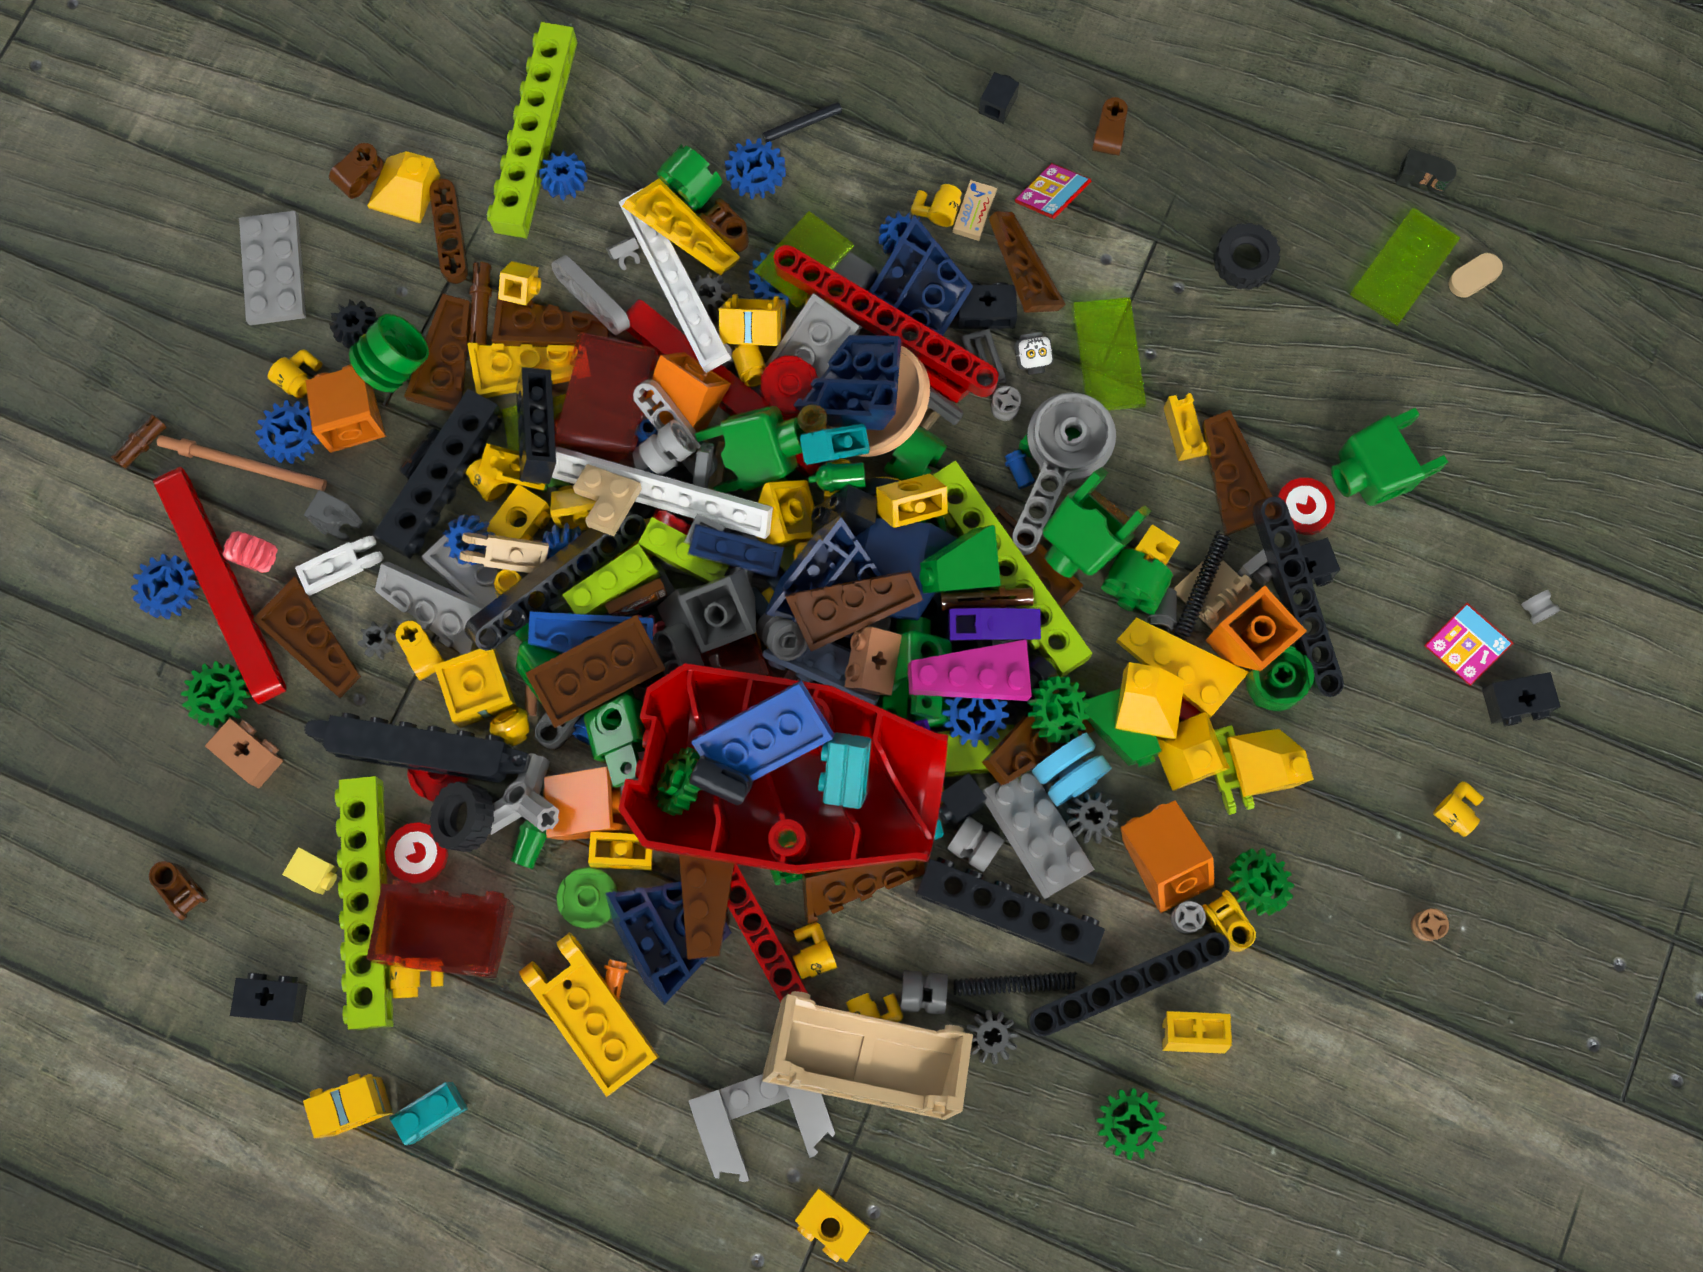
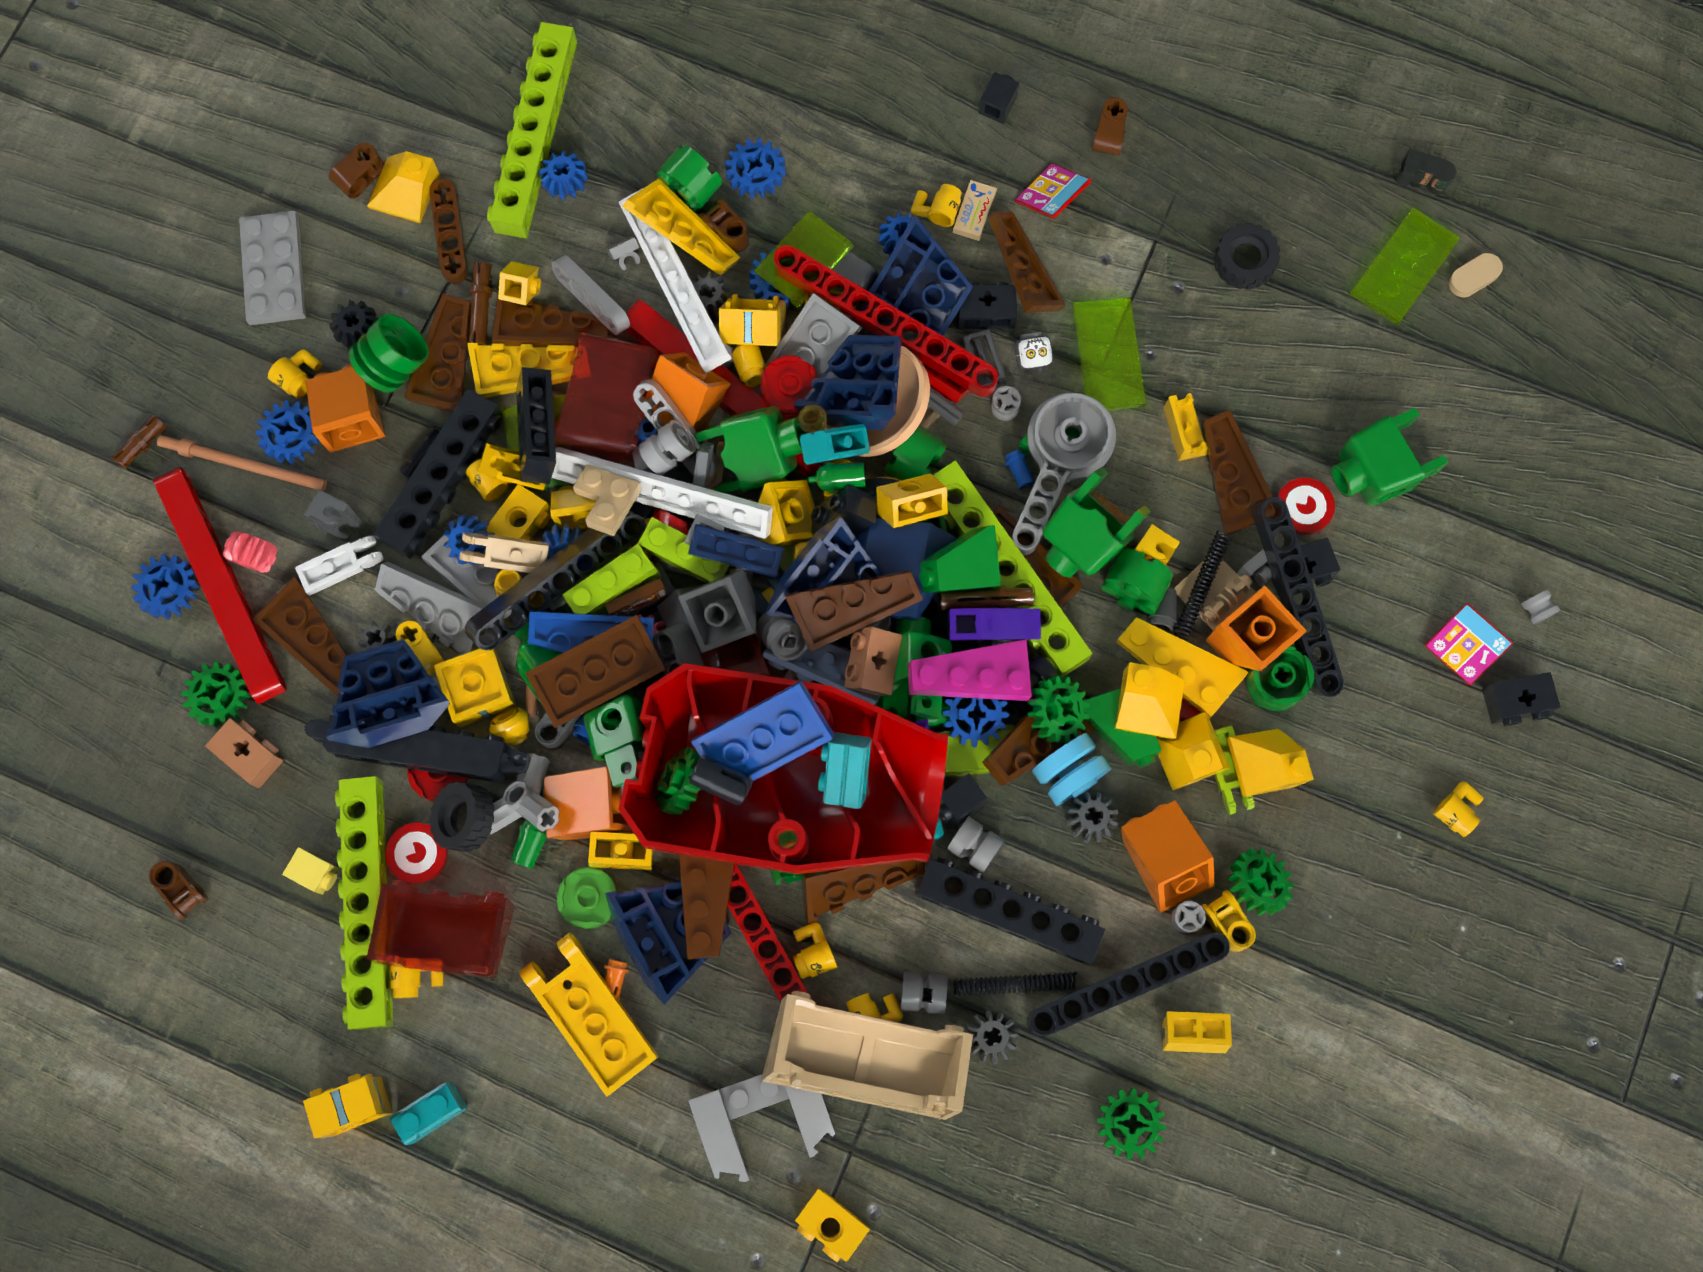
(250, 1000): black brick -> none
(384, 697): none -> dark blue wedge
(802, 122): black bar -> none
(1037, 833): light grey plate -> none
(1436, 922): medium nougat wheel -> none

